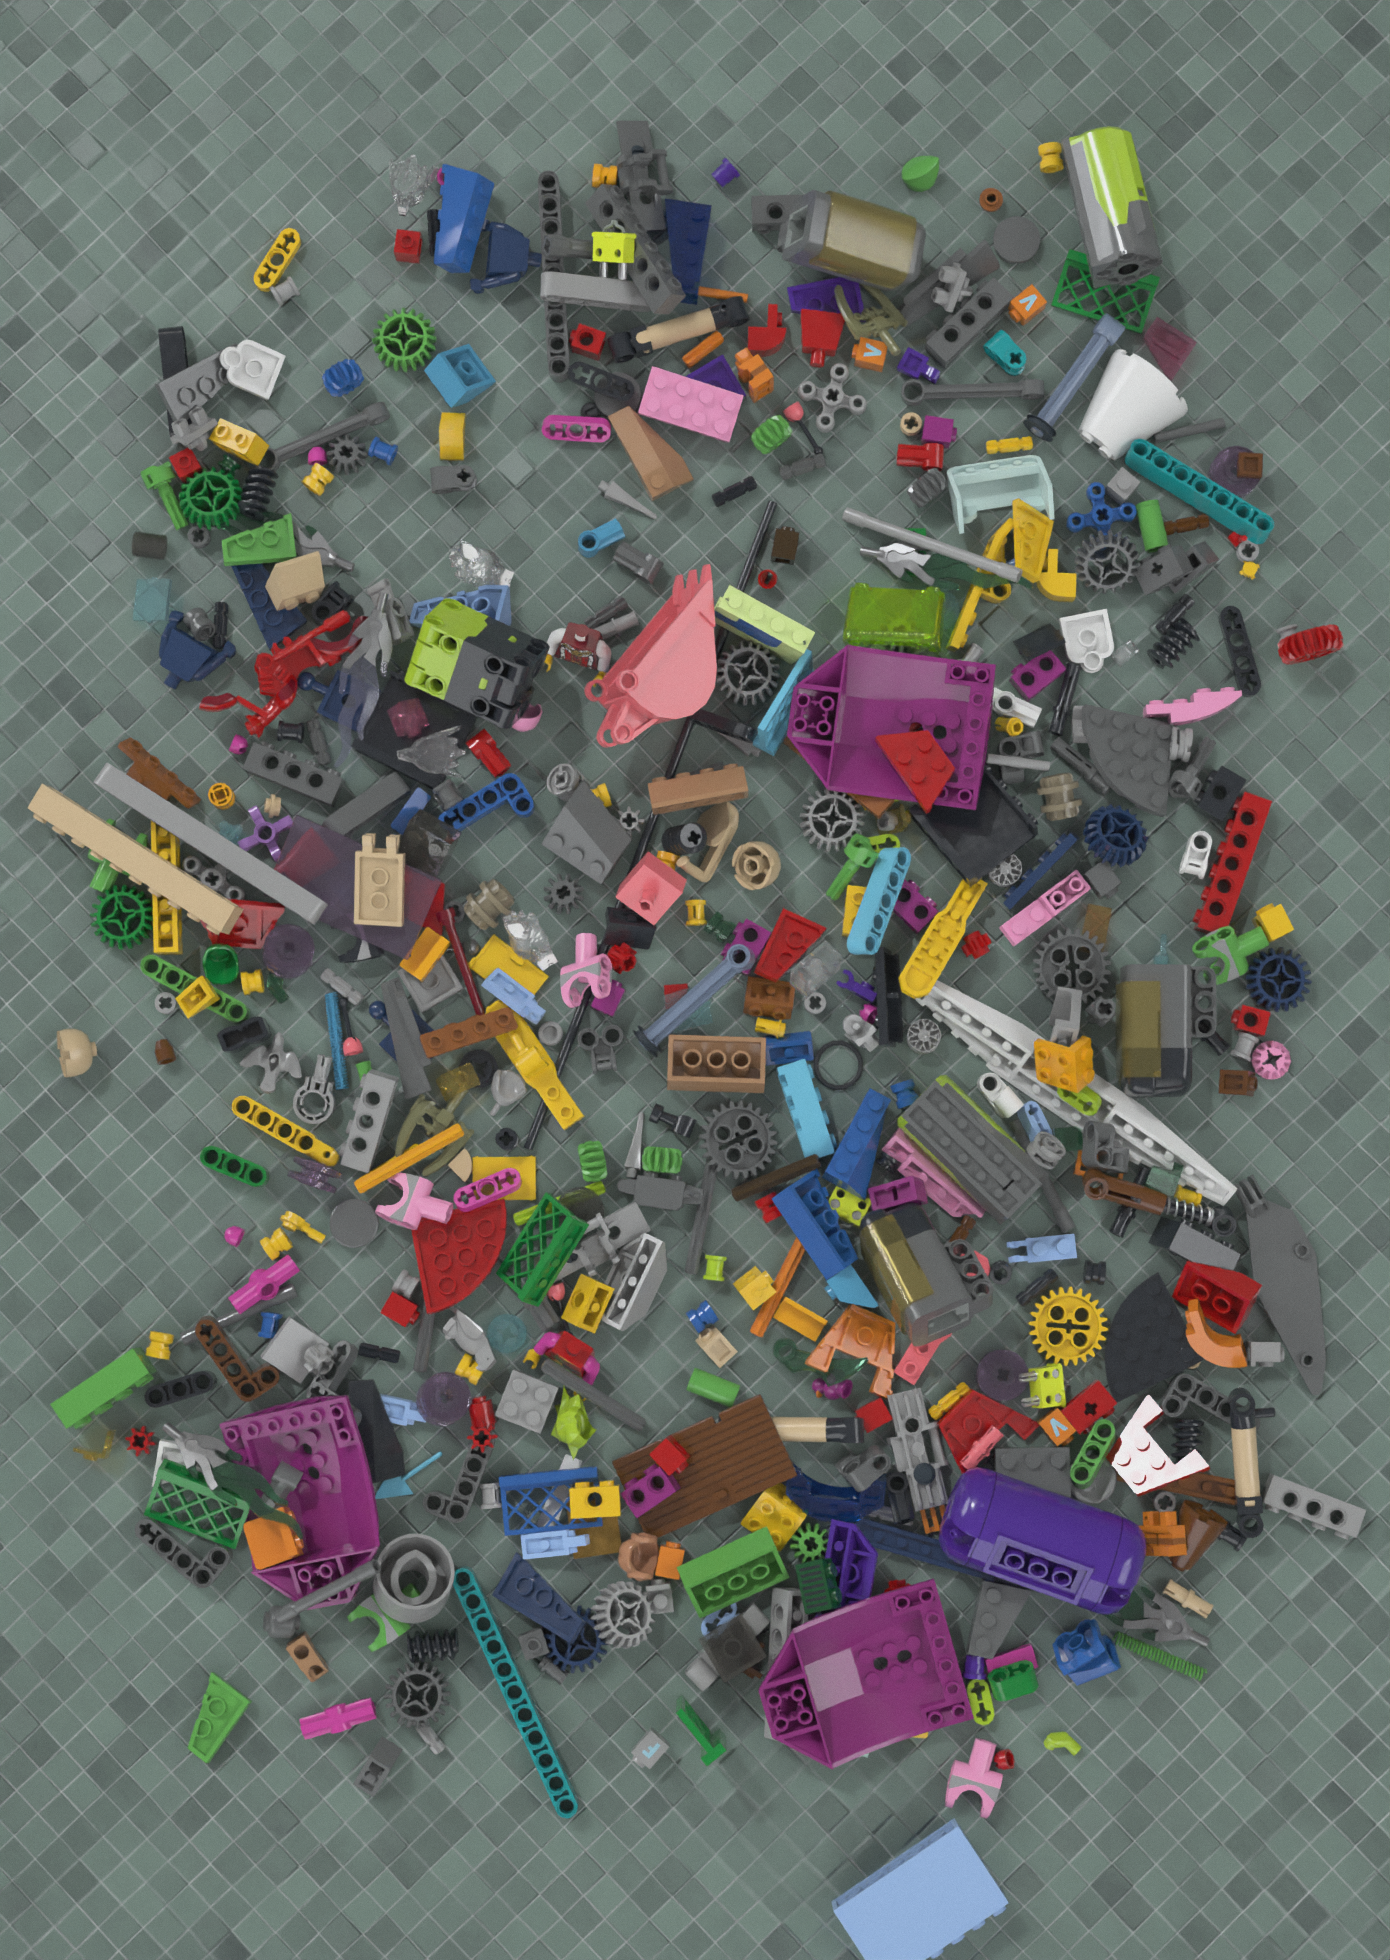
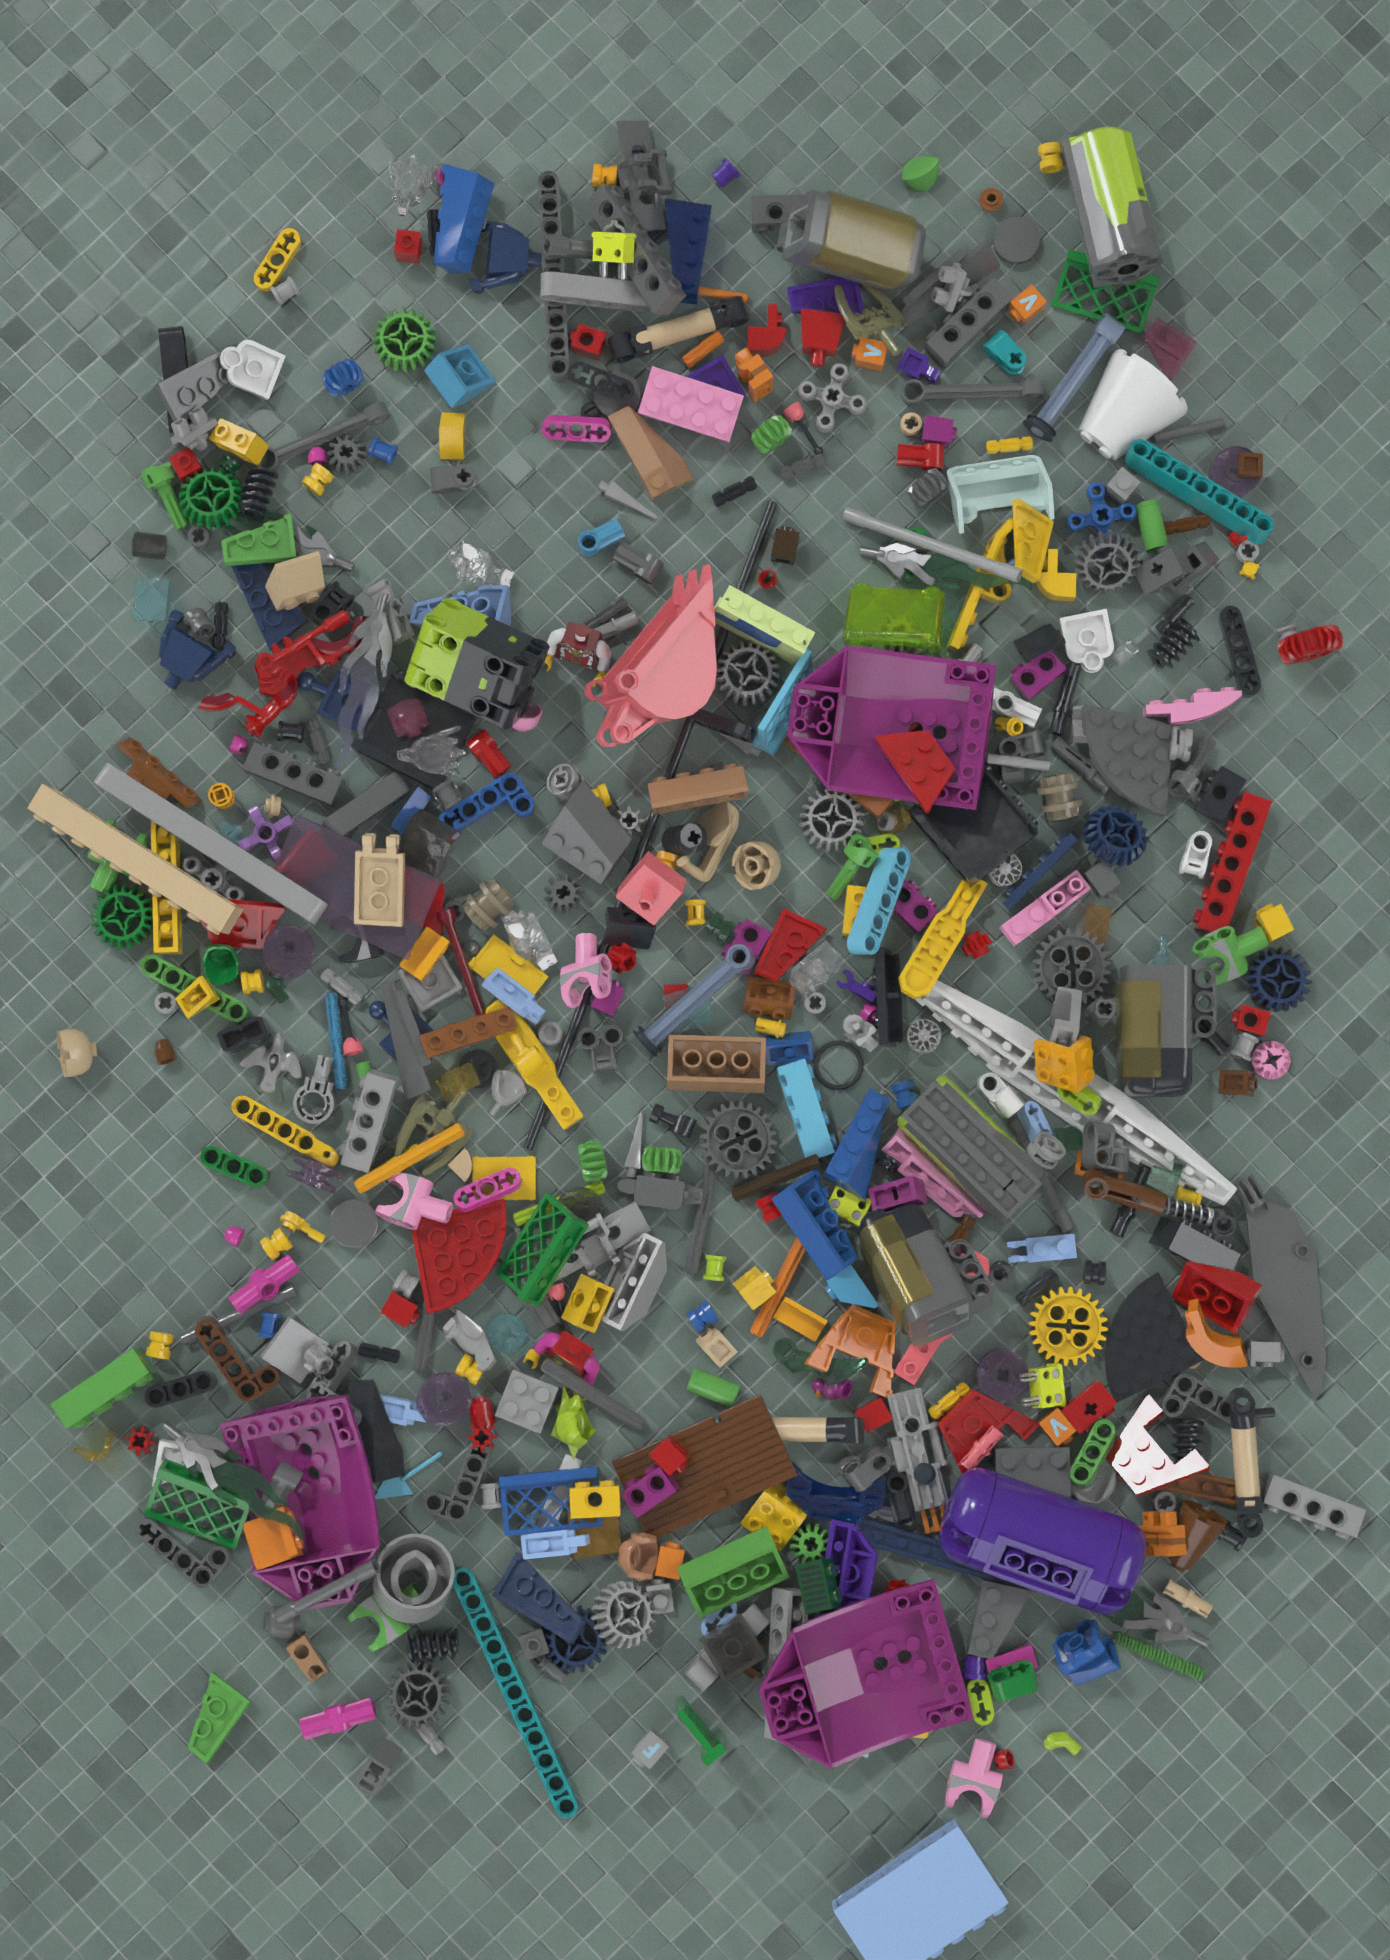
(512, 1144): black bush -> none

